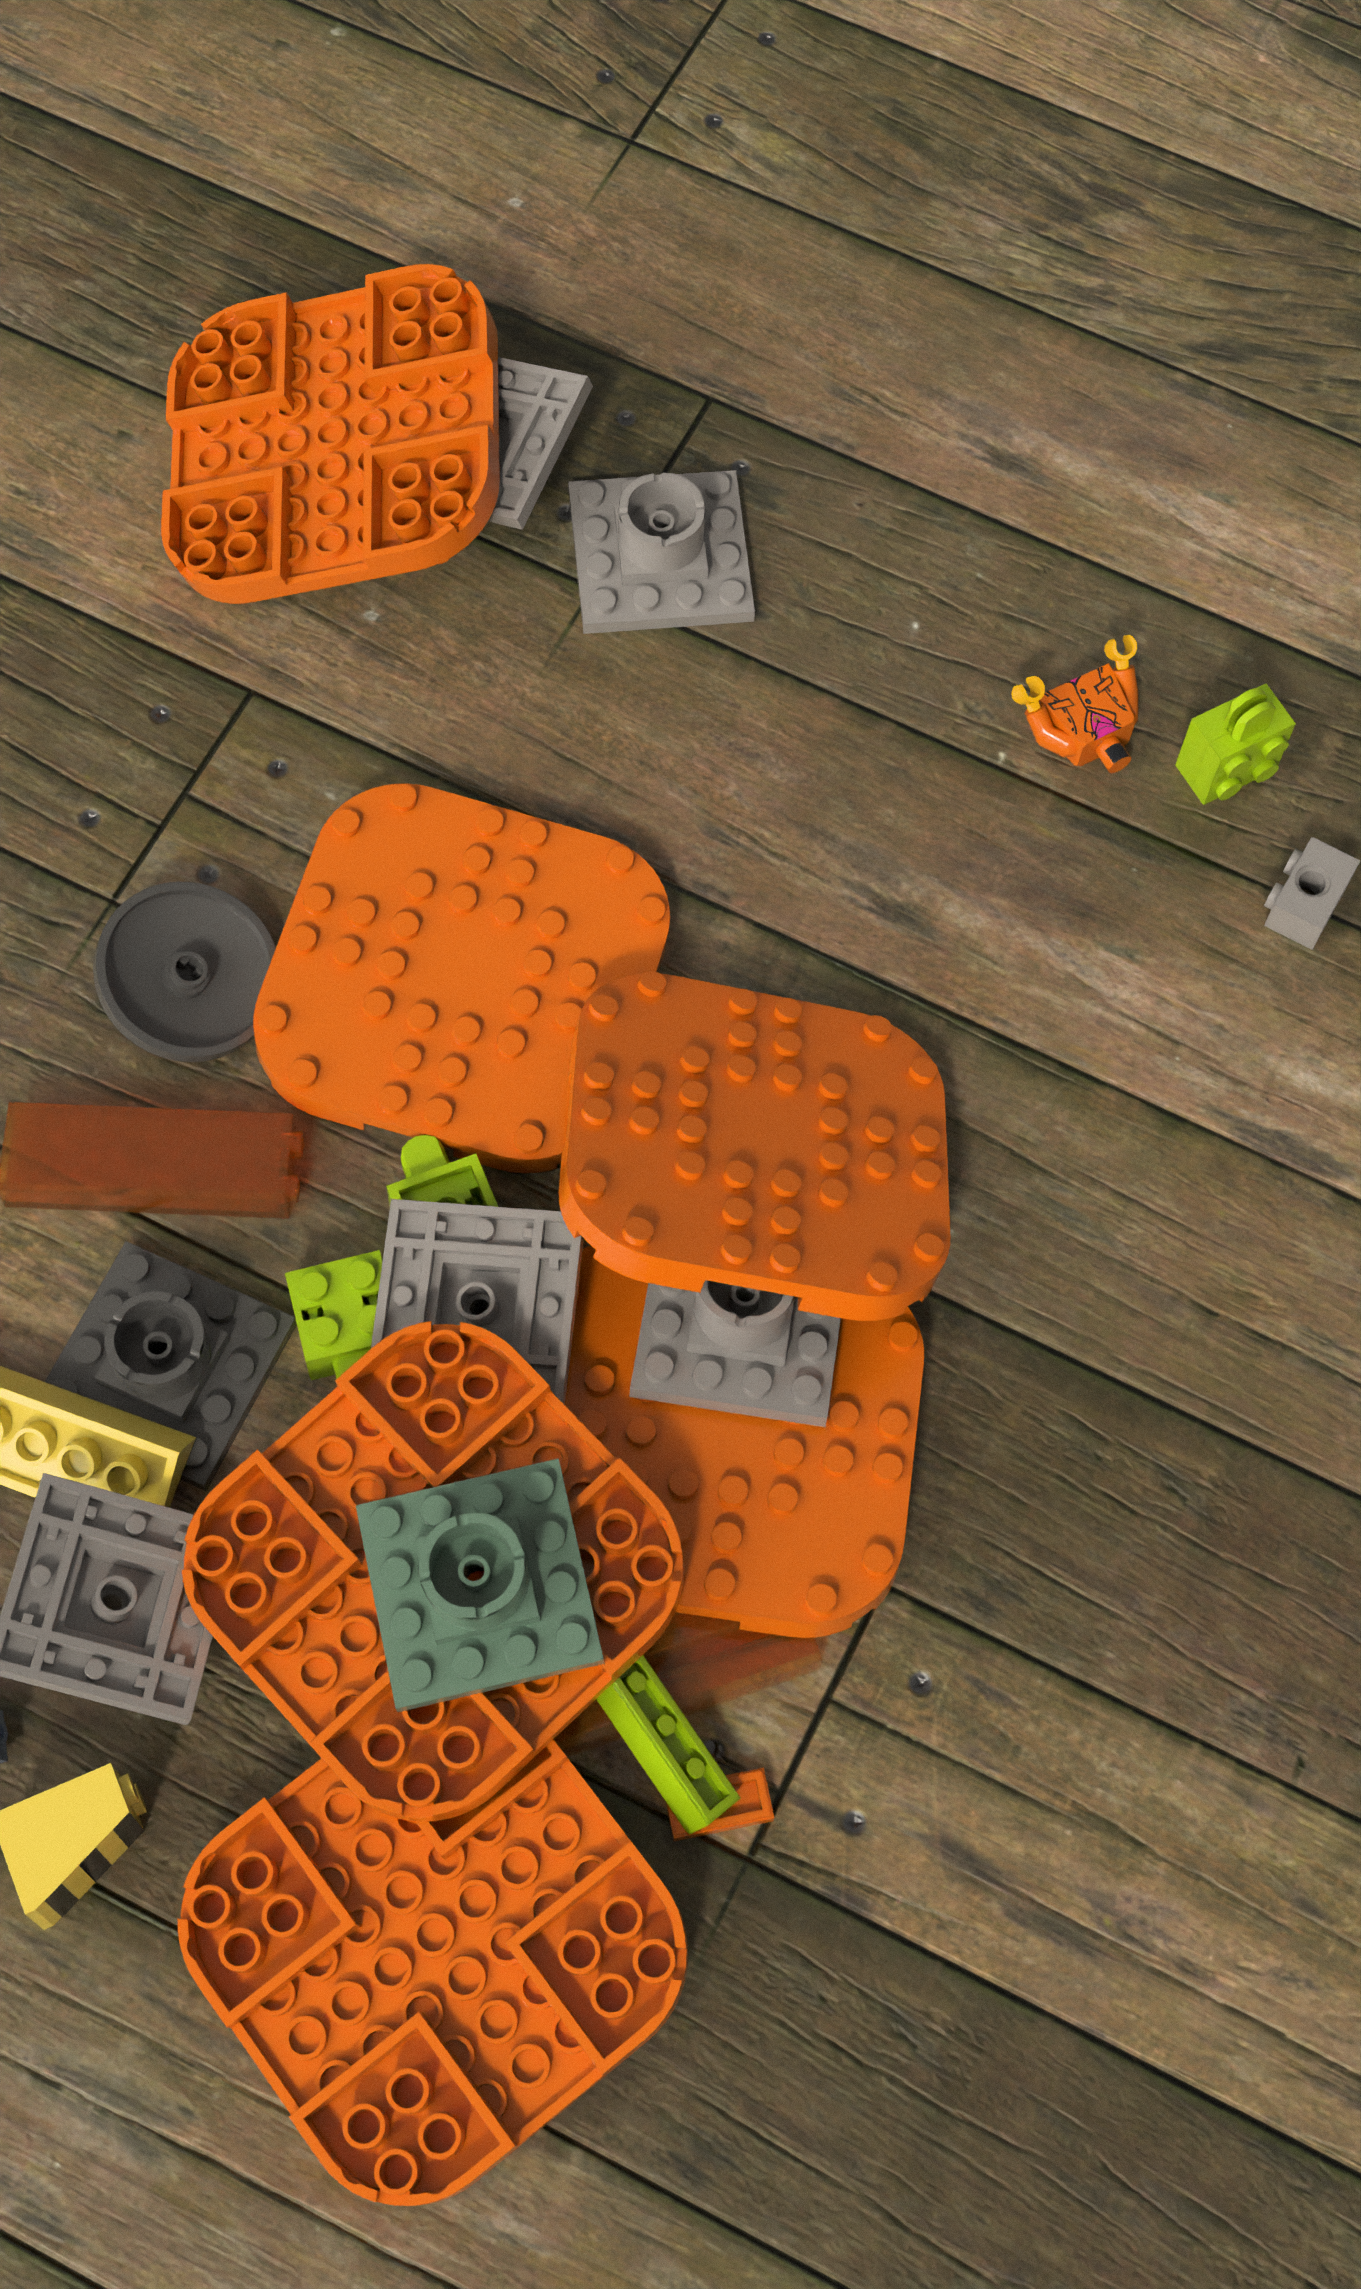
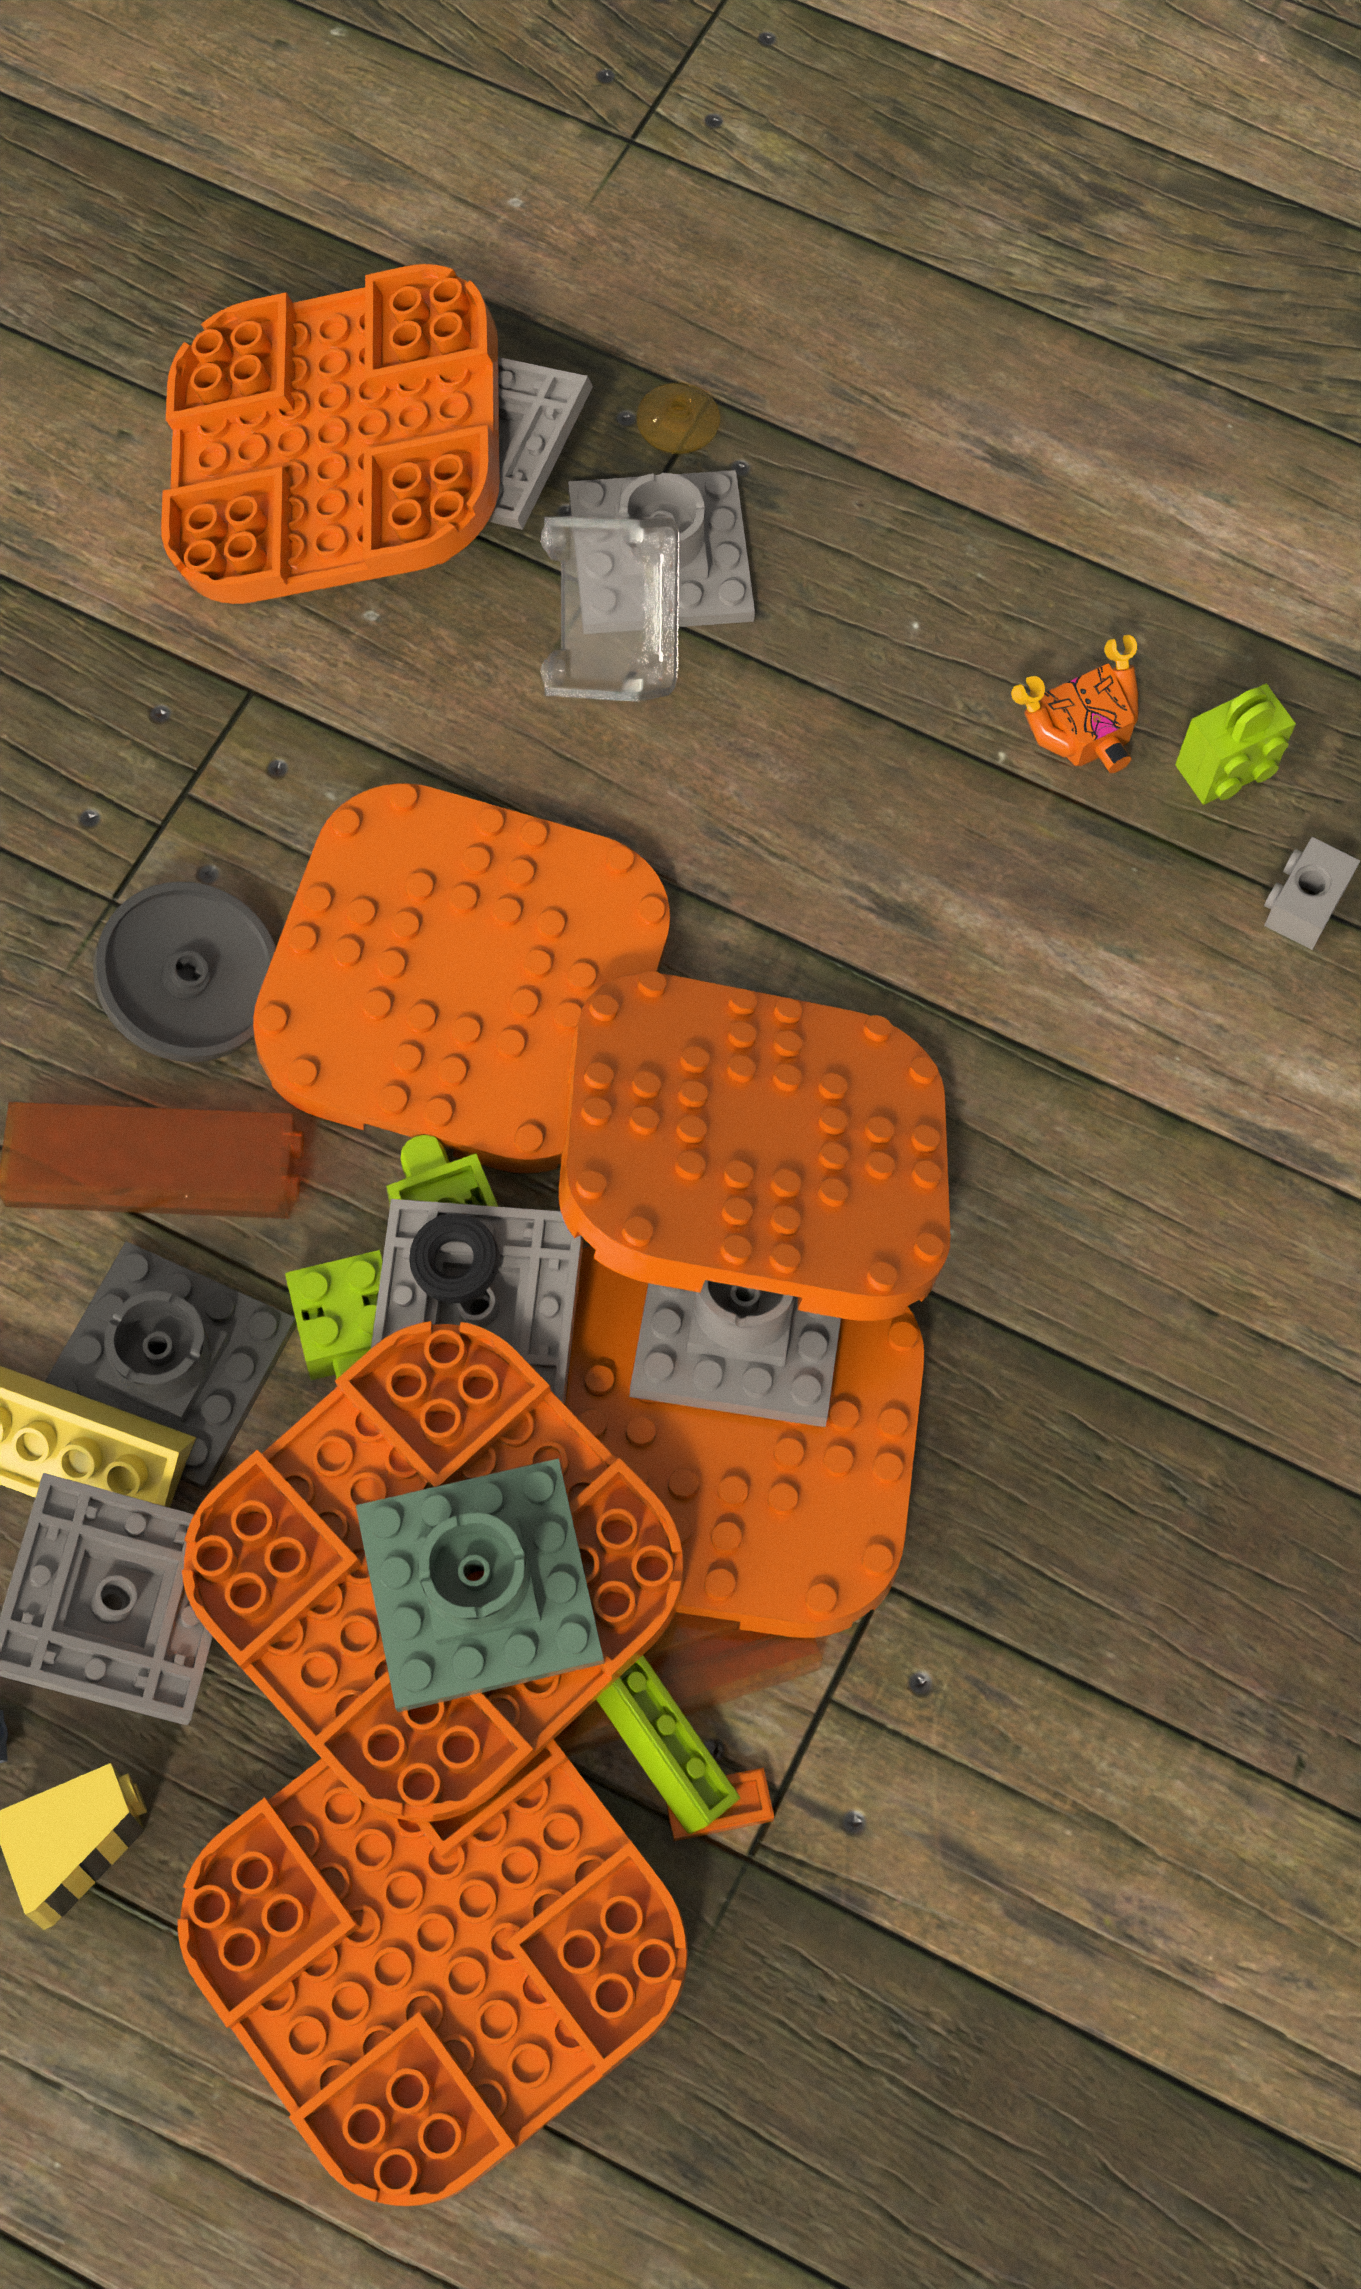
(441, 1231): none -> black tyre
(614, 607): none -> clear windscreen
(673, 429): none -> clear yellow dish

